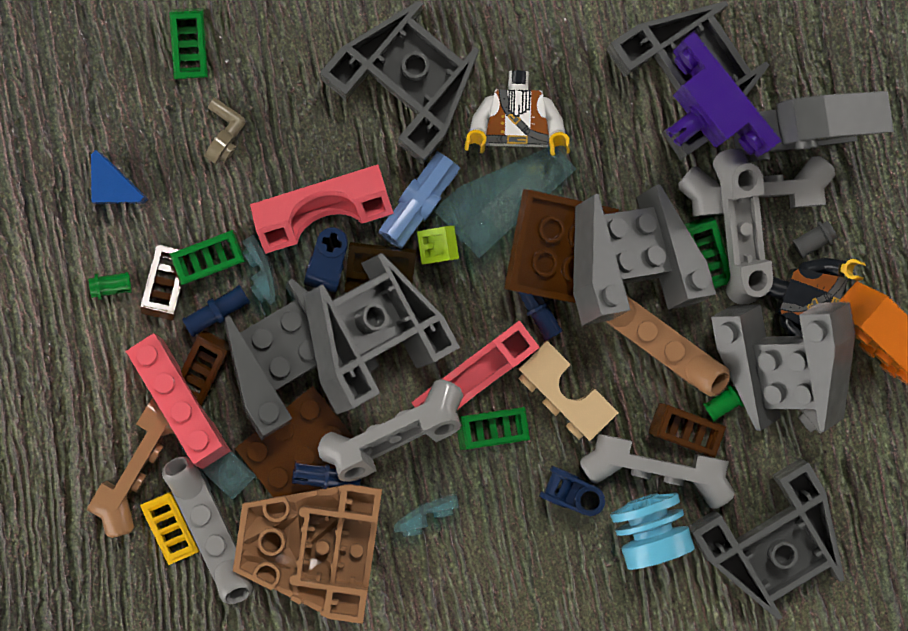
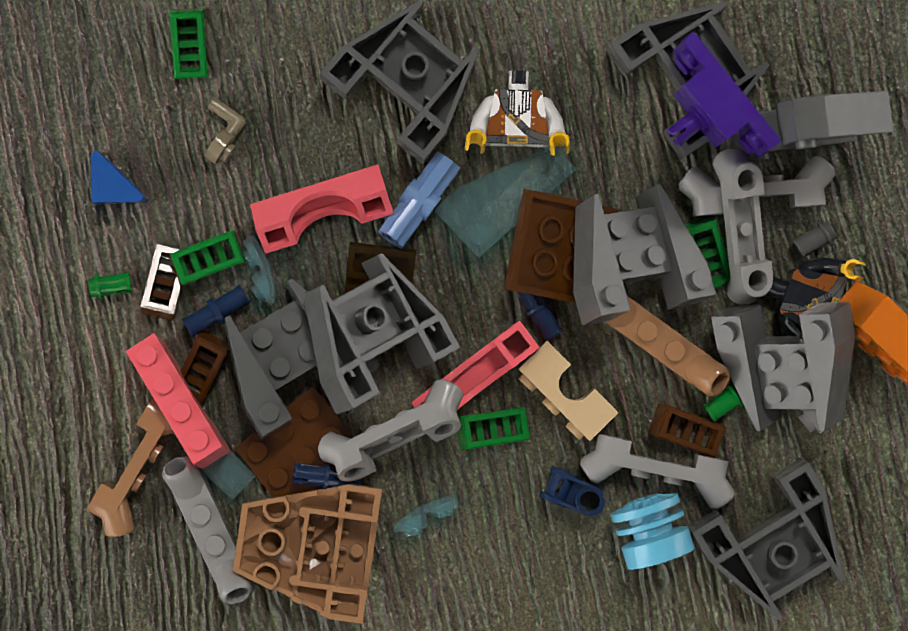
(159, 533): yellow slope -> none
(327, 266): dark blue piece -> none
(438, 245): lime bracket -> none

